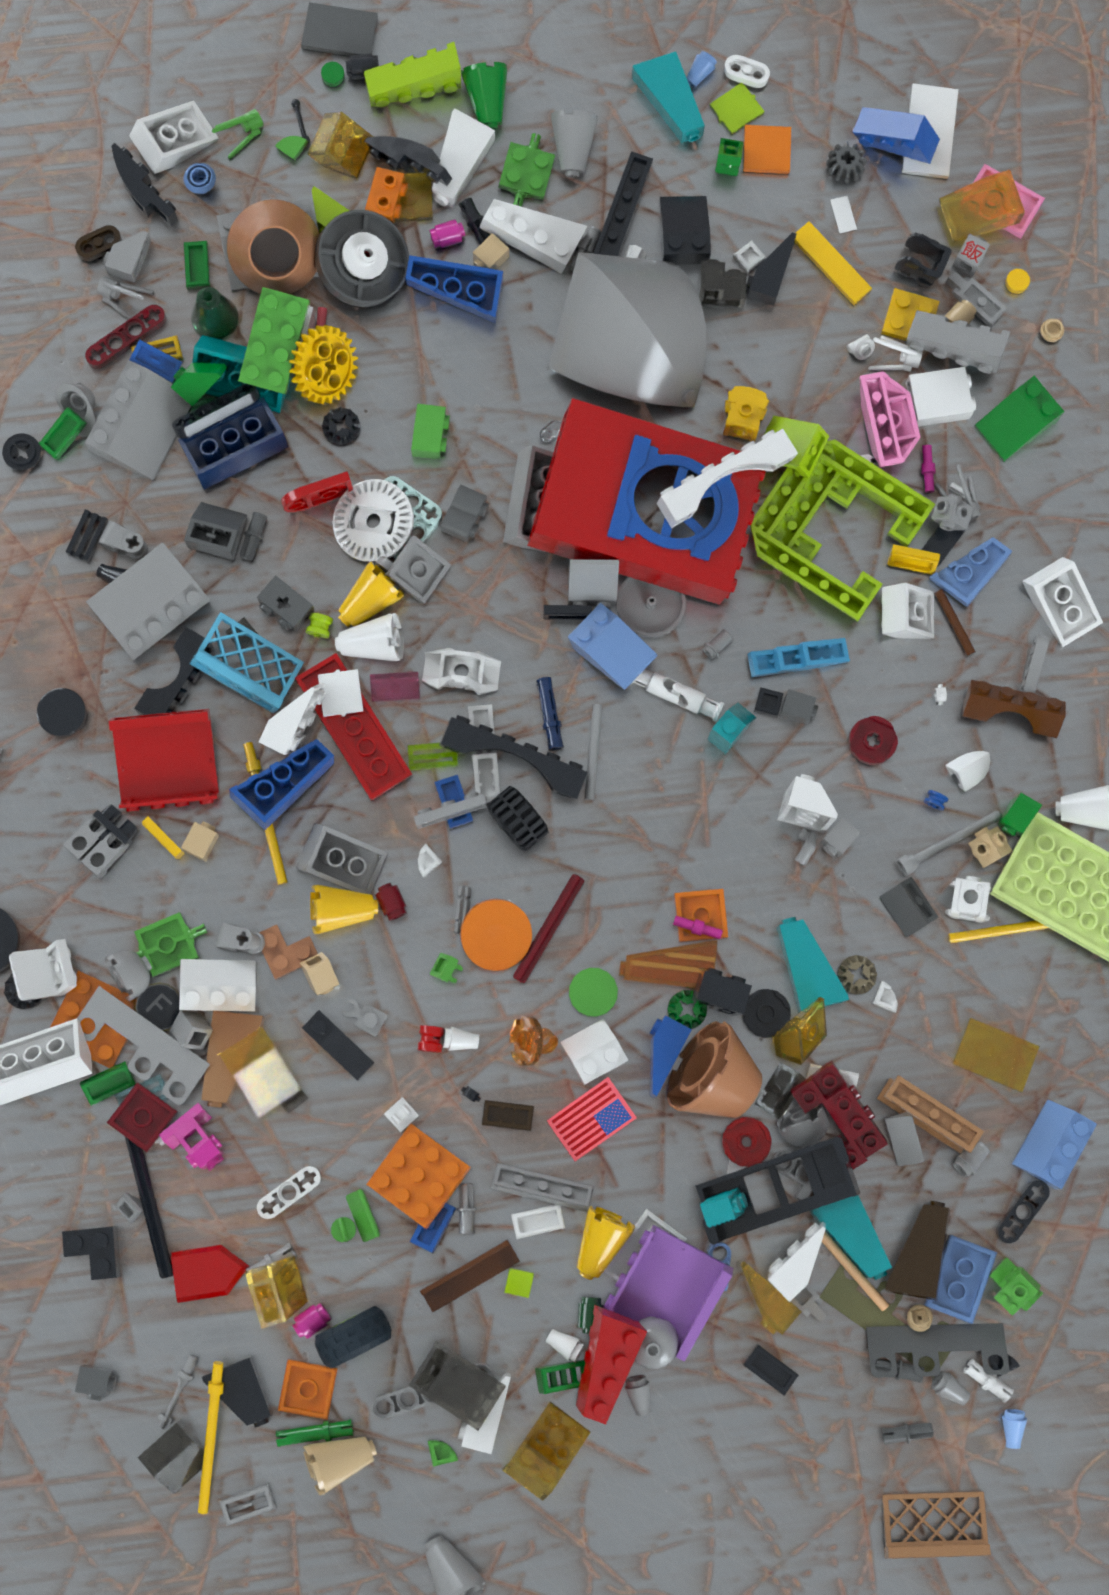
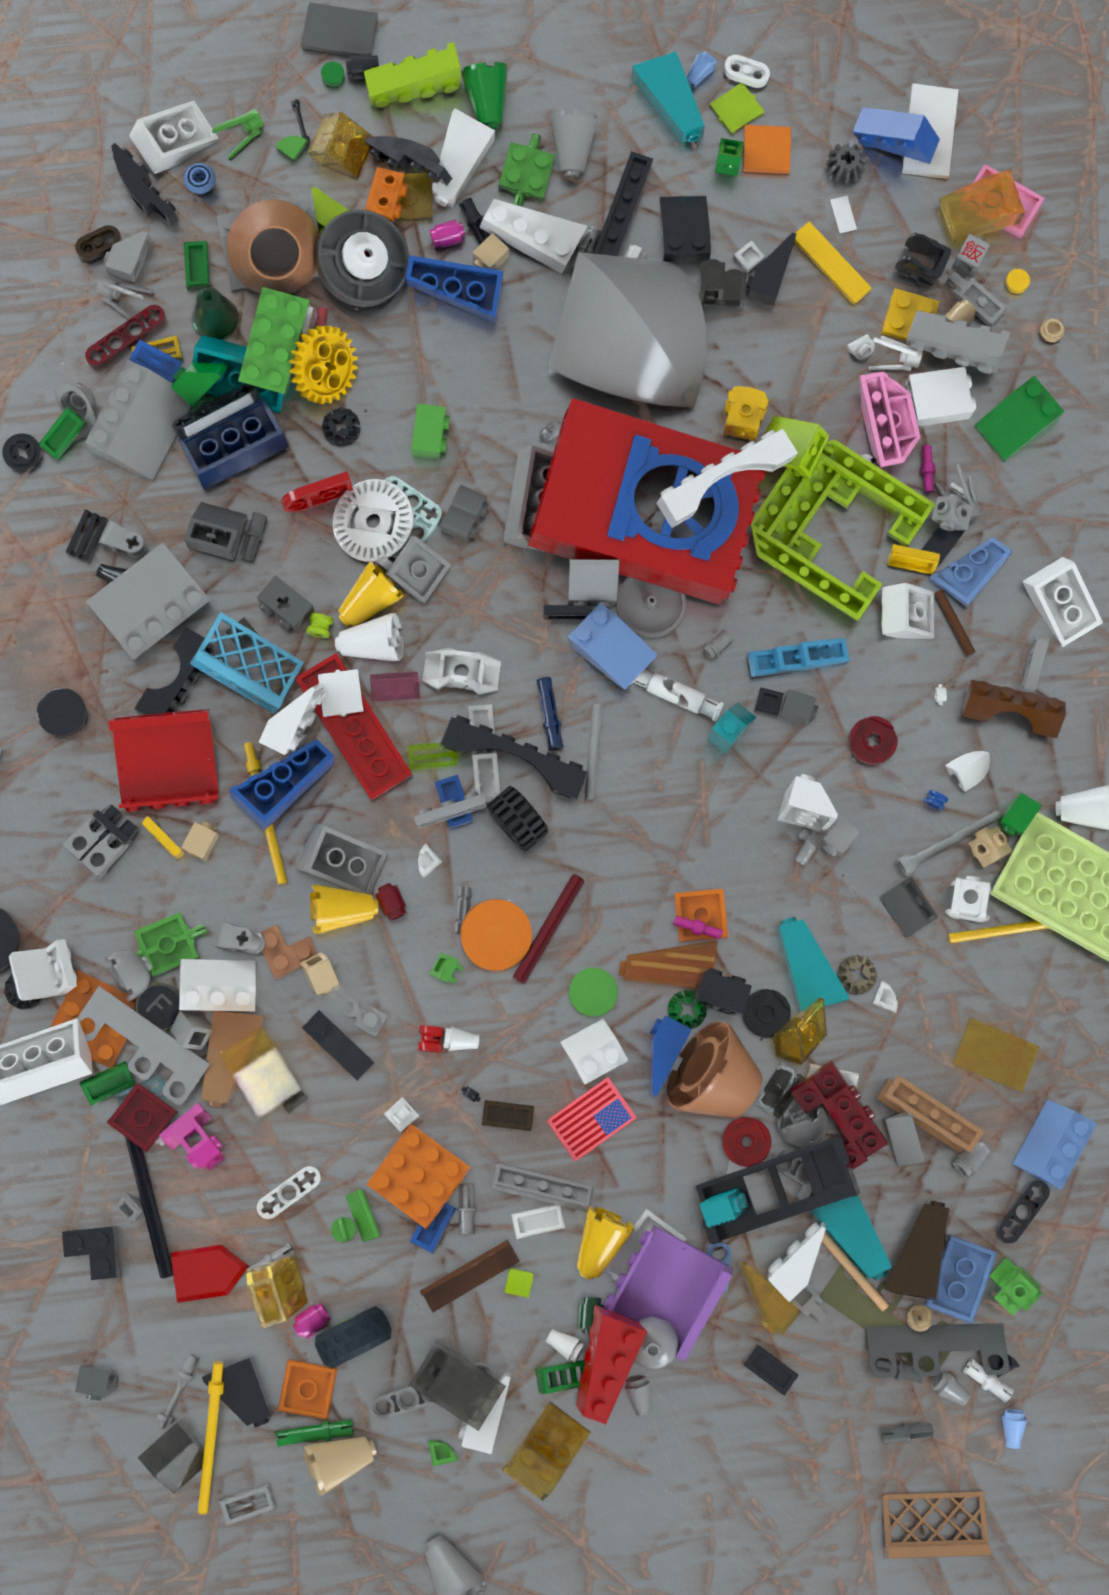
(528, 1040): clear orange tile -> none

